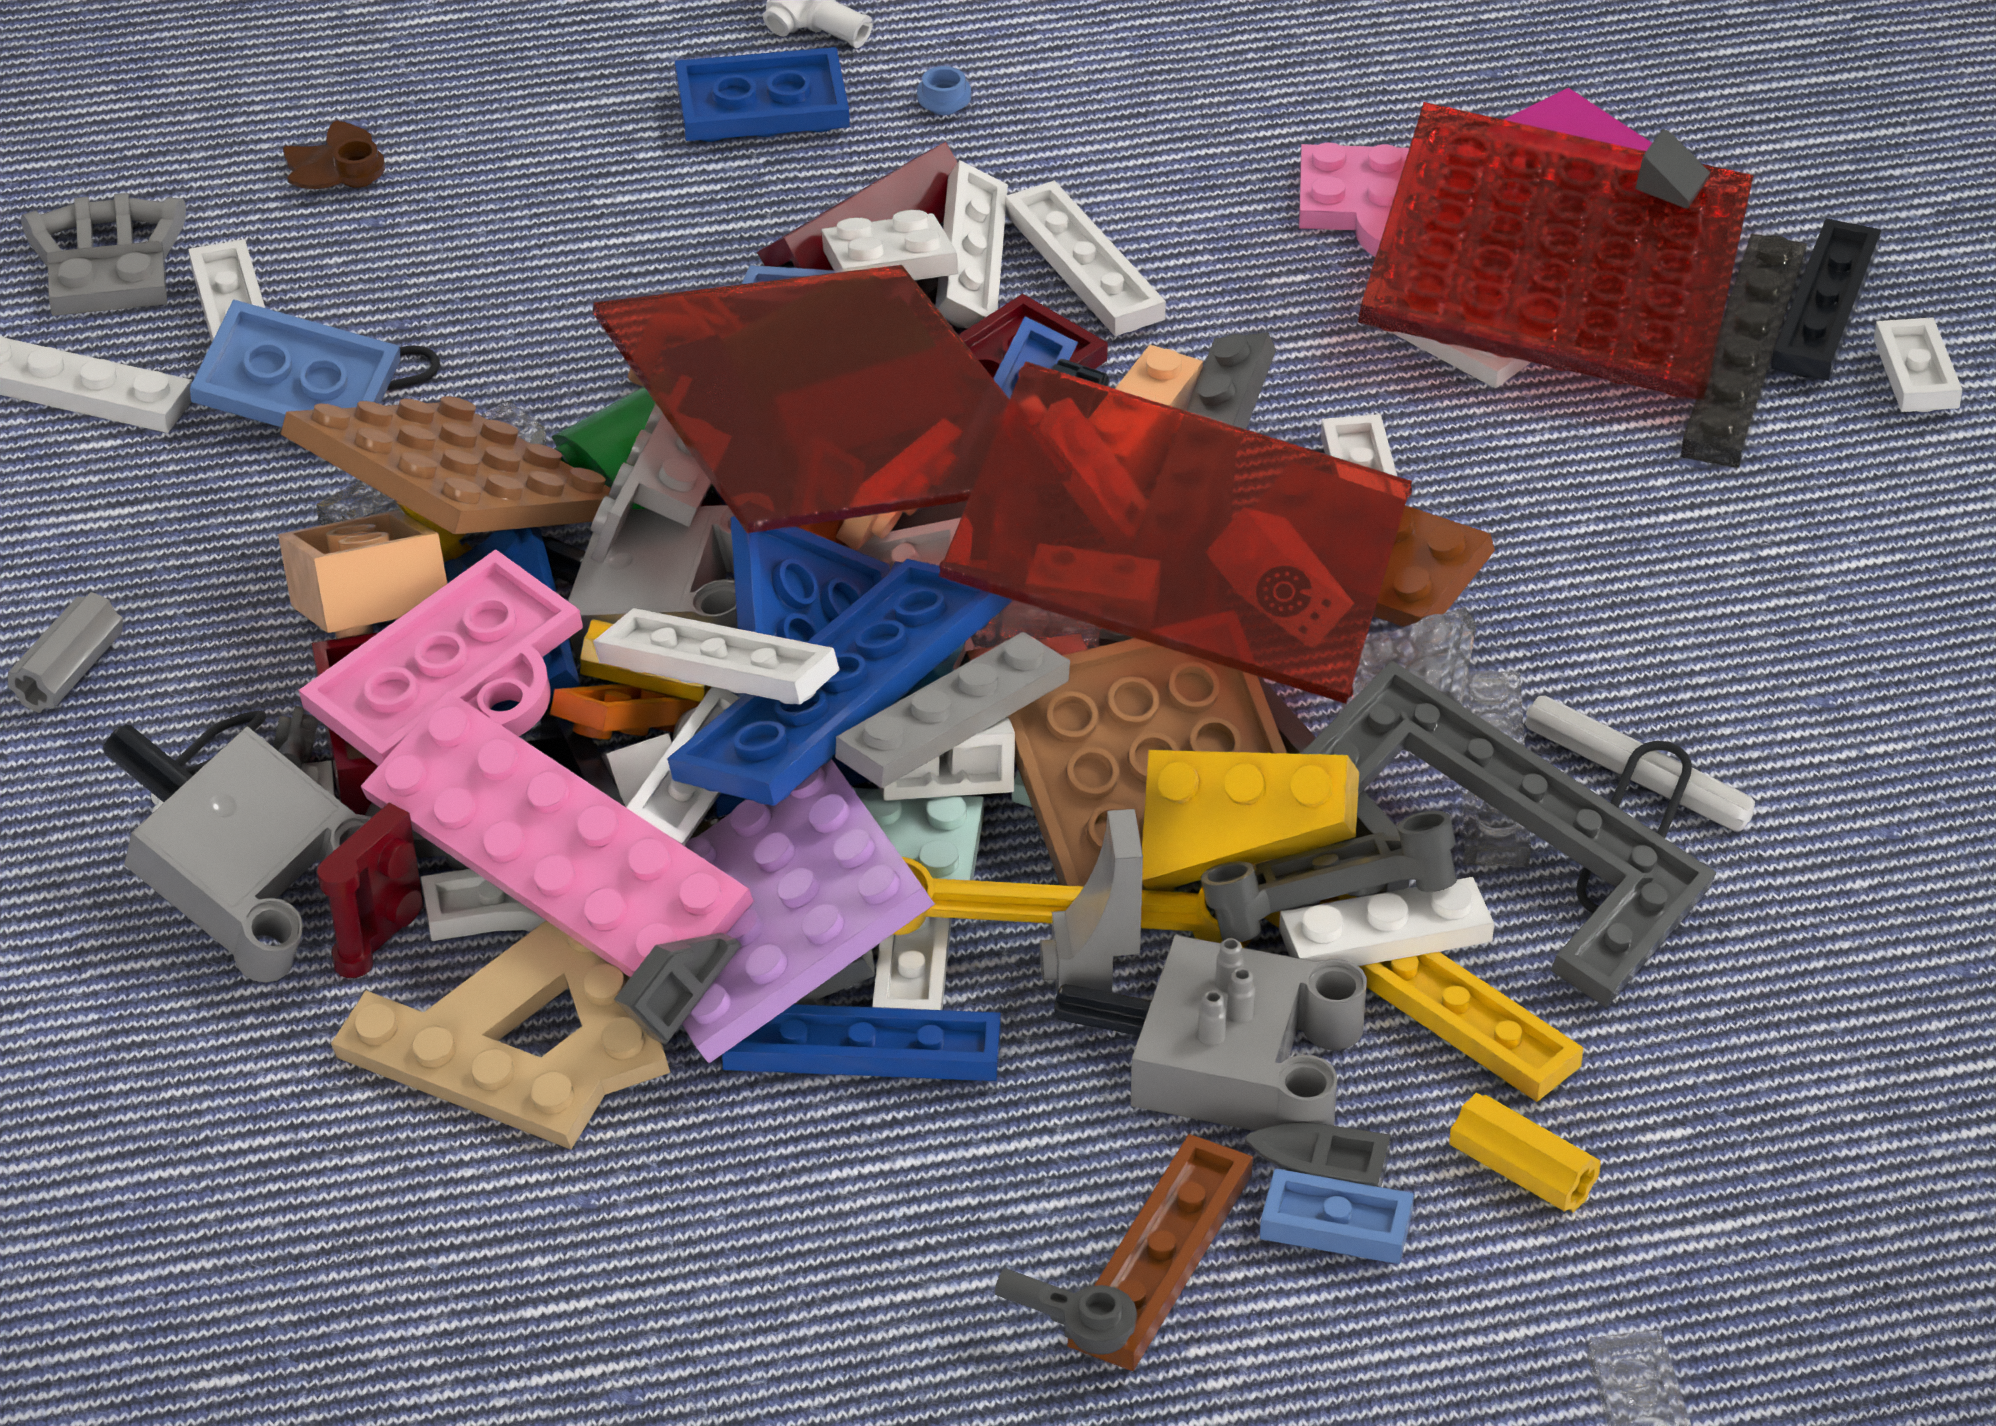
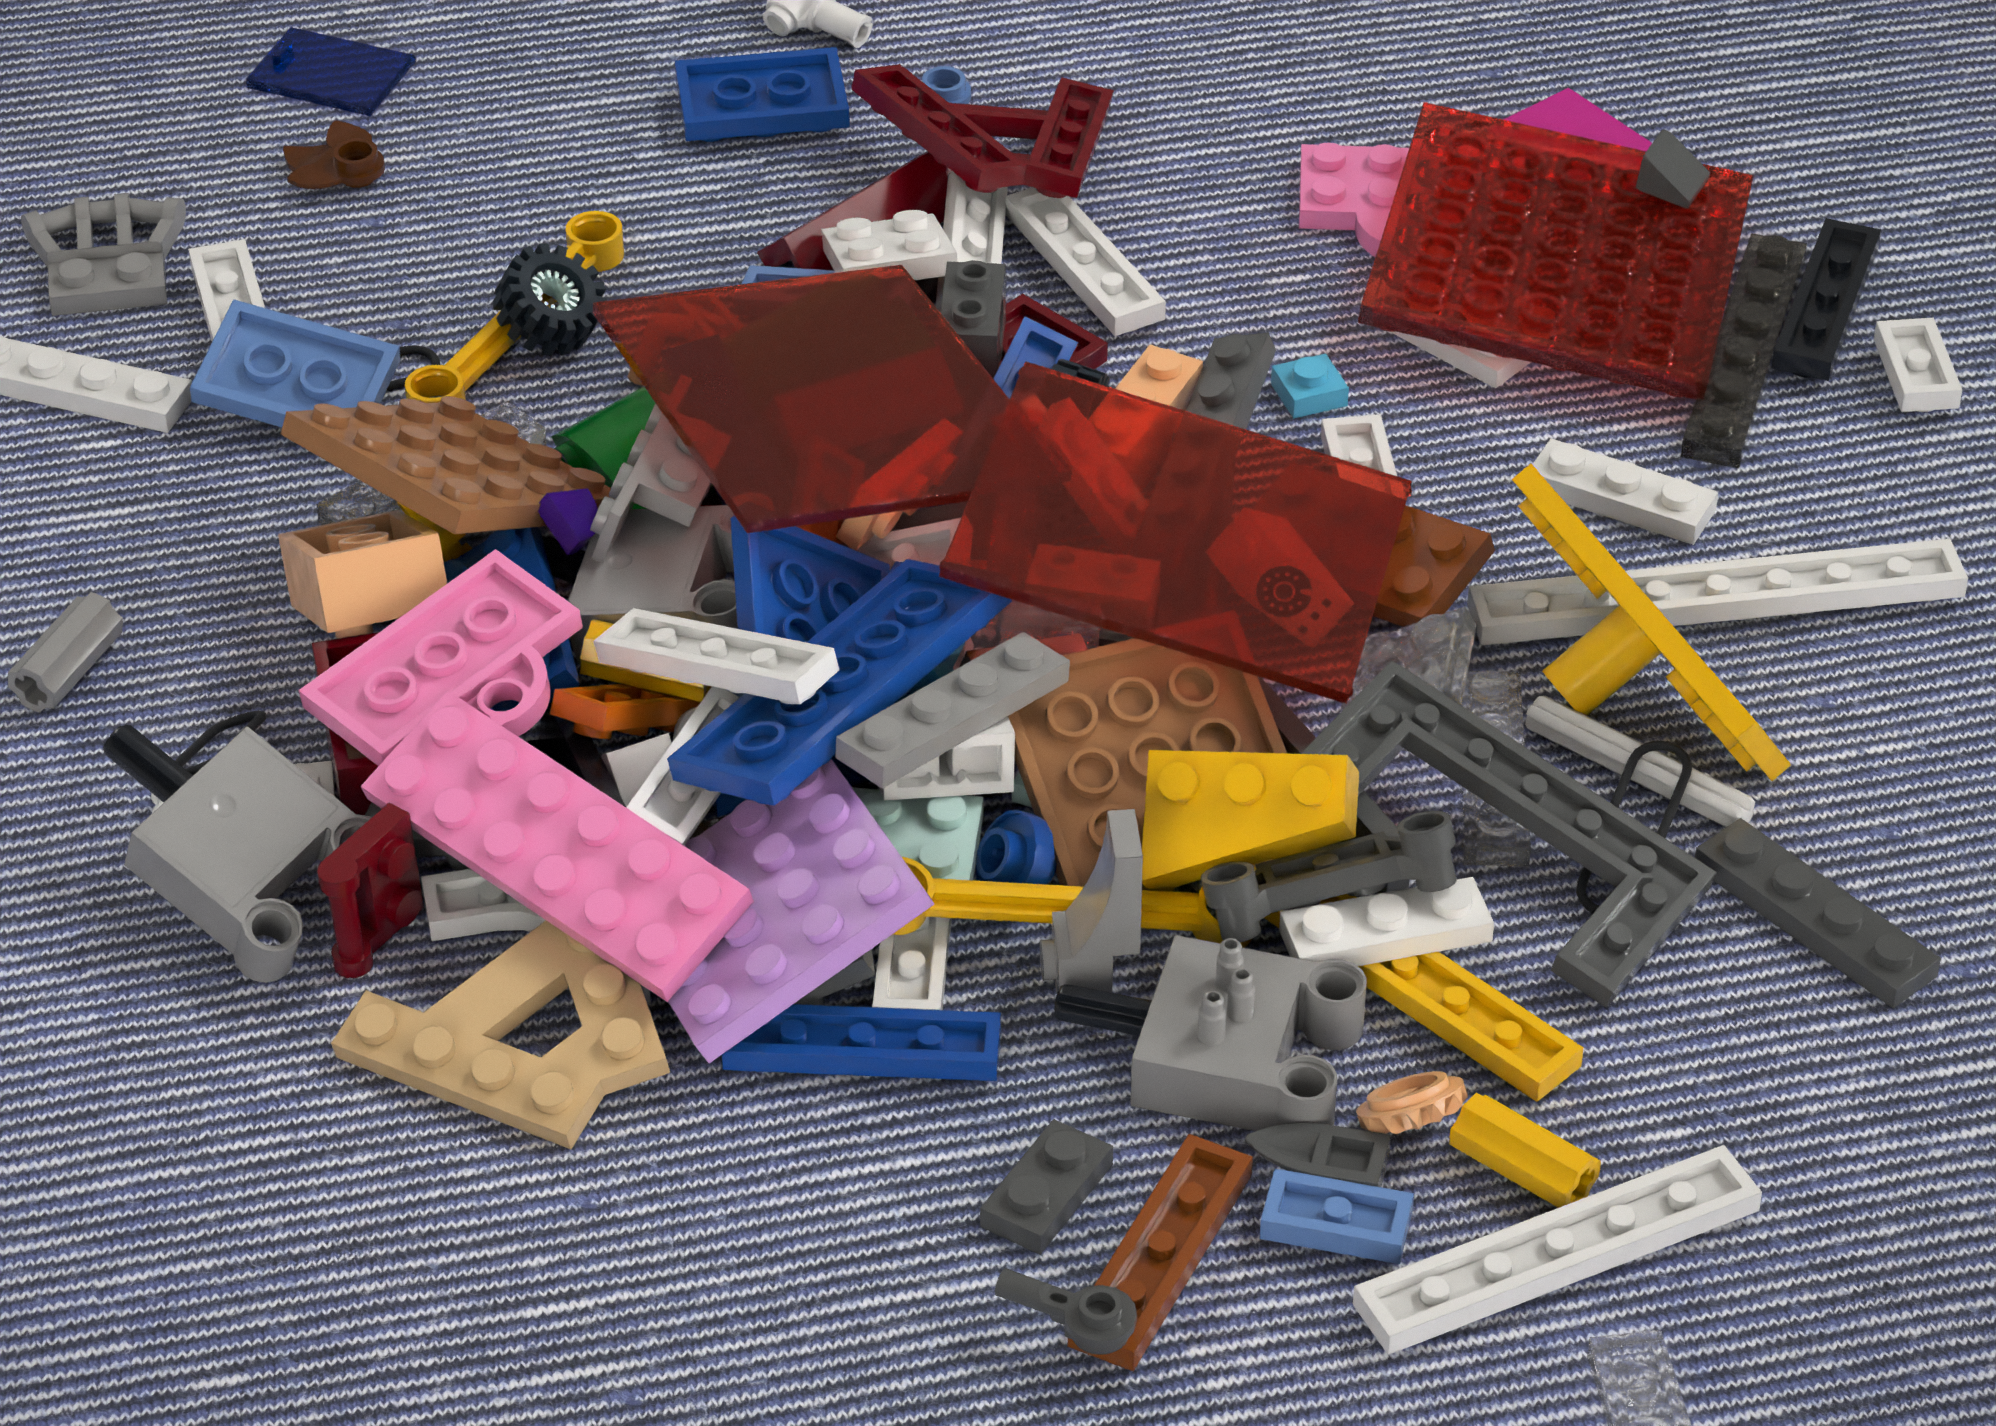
(296, 736): dark grey plate -> none
(330, 71): none -> clear blue container
(563, 279): none -> black bush
(569, 517): none -> dark purple tile
(593, 236): none -> yellow piece
(674, 981): dark grey tile -> none
(963, 132): none -> dark red plate
(977, 308): none -> dark grey brick
(1016, 850): none -> blue plate
(1046, 1186): none -> dark grey plate
(1309, 385): none -> medium azure plate
(1412, 1102): none -> light nougat gear
(1555, 1249): none -> white plate
(1627, 491): none -> white plate
(1633, 637): none -> yellow plate
(1727, 590): none -> white plate
(1818, 913): none -> dark grey plate

